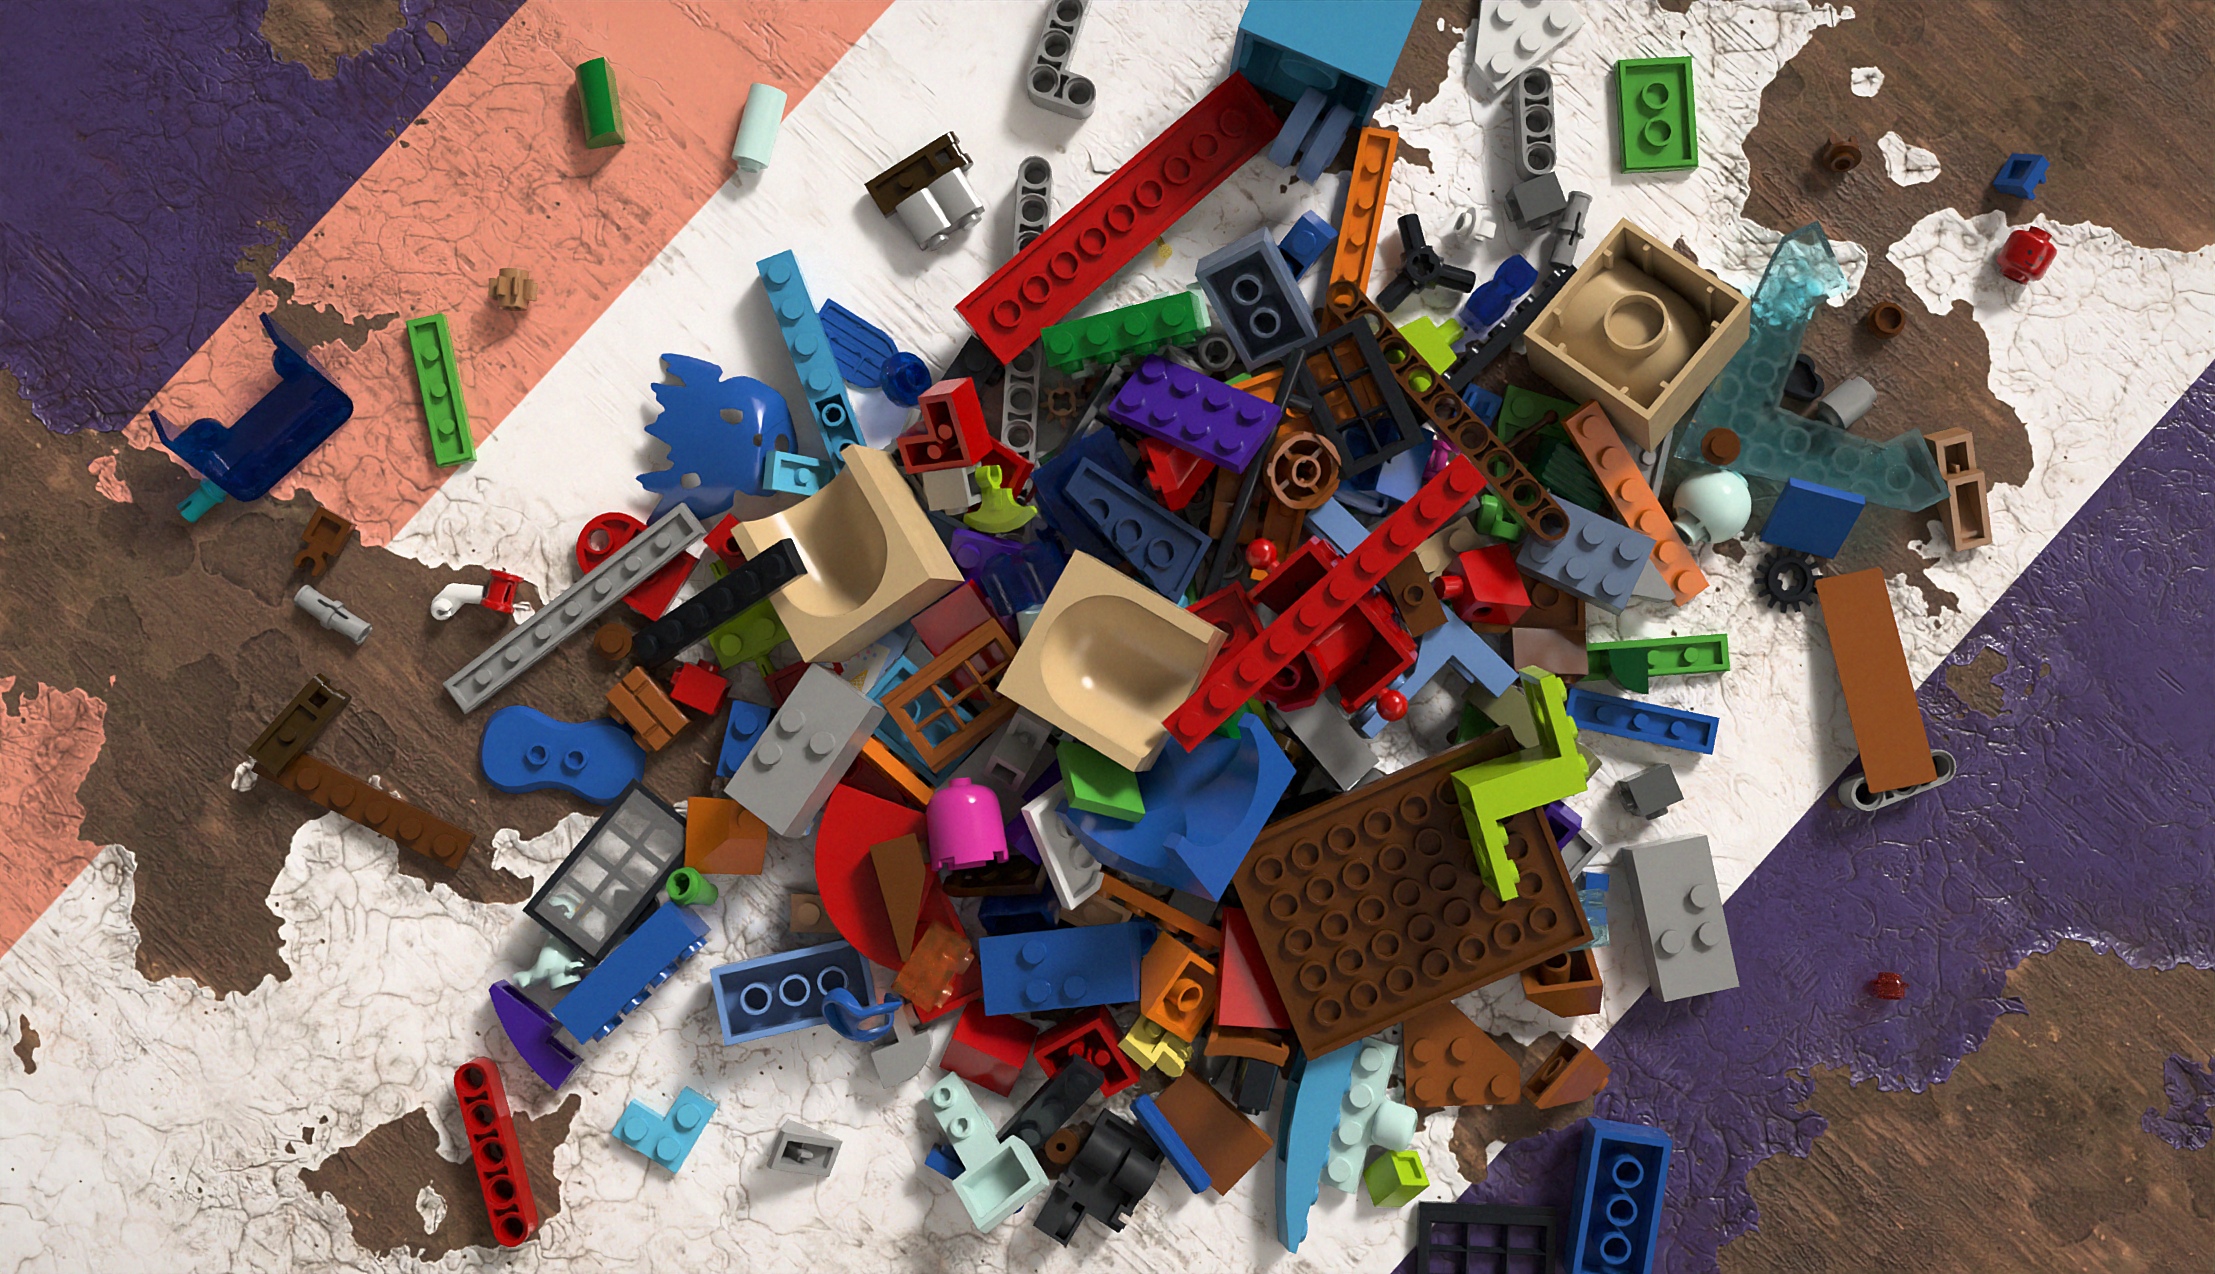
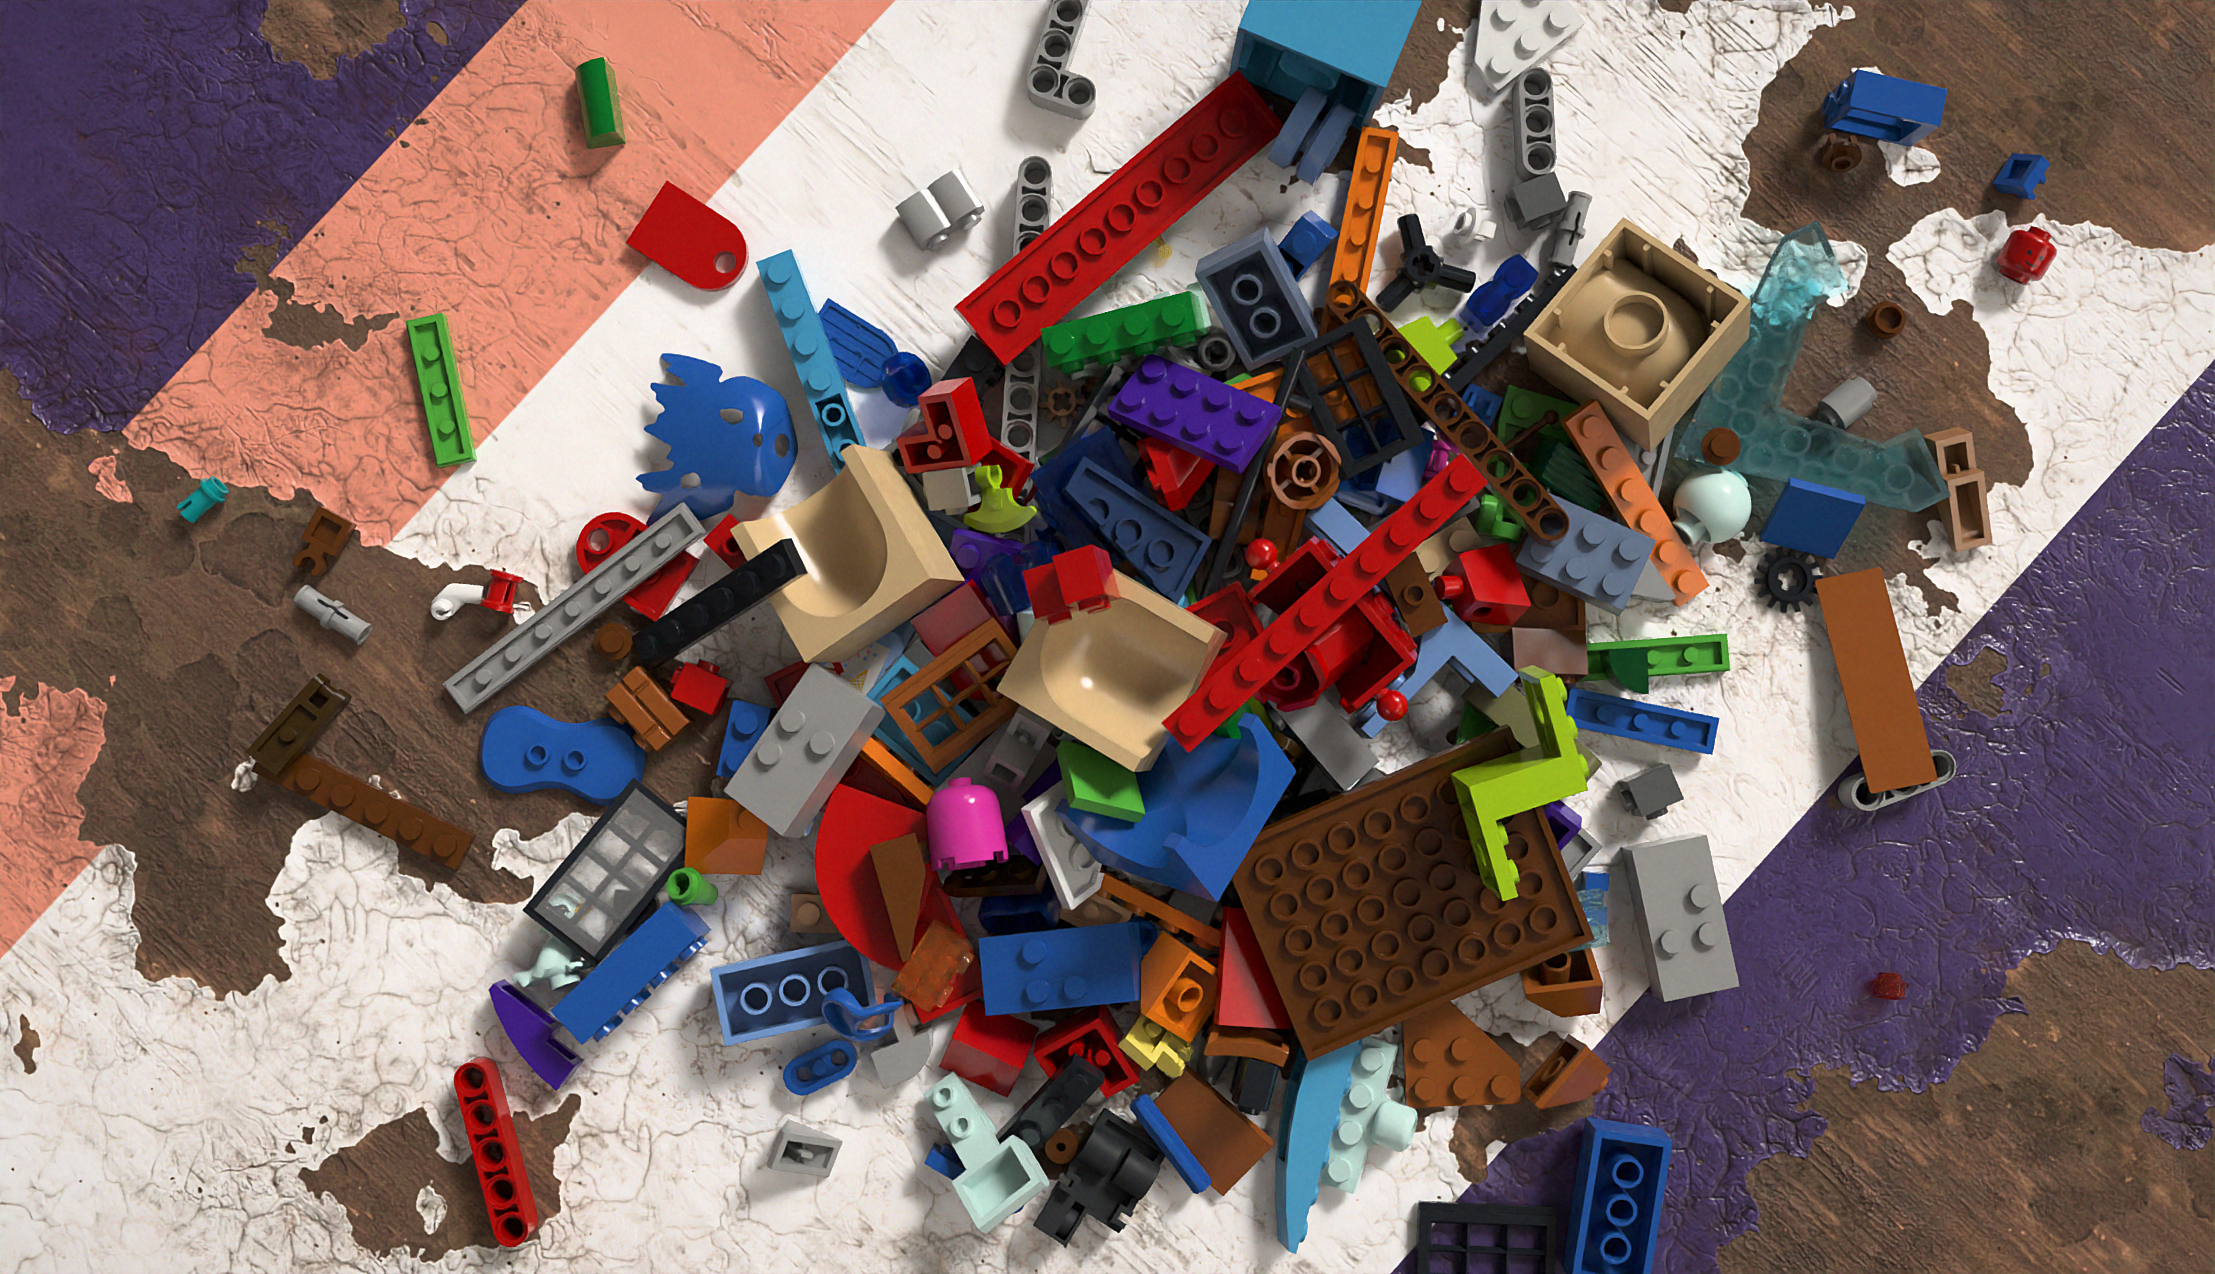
(273, 432): clear blue windscreen -> none
(513, 289): medium nougat gear -> none
(666, 1138): medium azure plate -> none
(689, 239): none -> red tile
(749, 635): lime plate -> none
(759, 127): light aqua brick -> none
(796, 473): medium azure plate -> none
(821, 1065): none -> blue plate
(916, 173): dark brown plate -> none
(1072, 583): none -> red brick
(1395, 1178): lime panel -> none
(1656, 114): bright green tile -> none
(1803, 382): black tile -> none
(1884, 108): none -> blue window

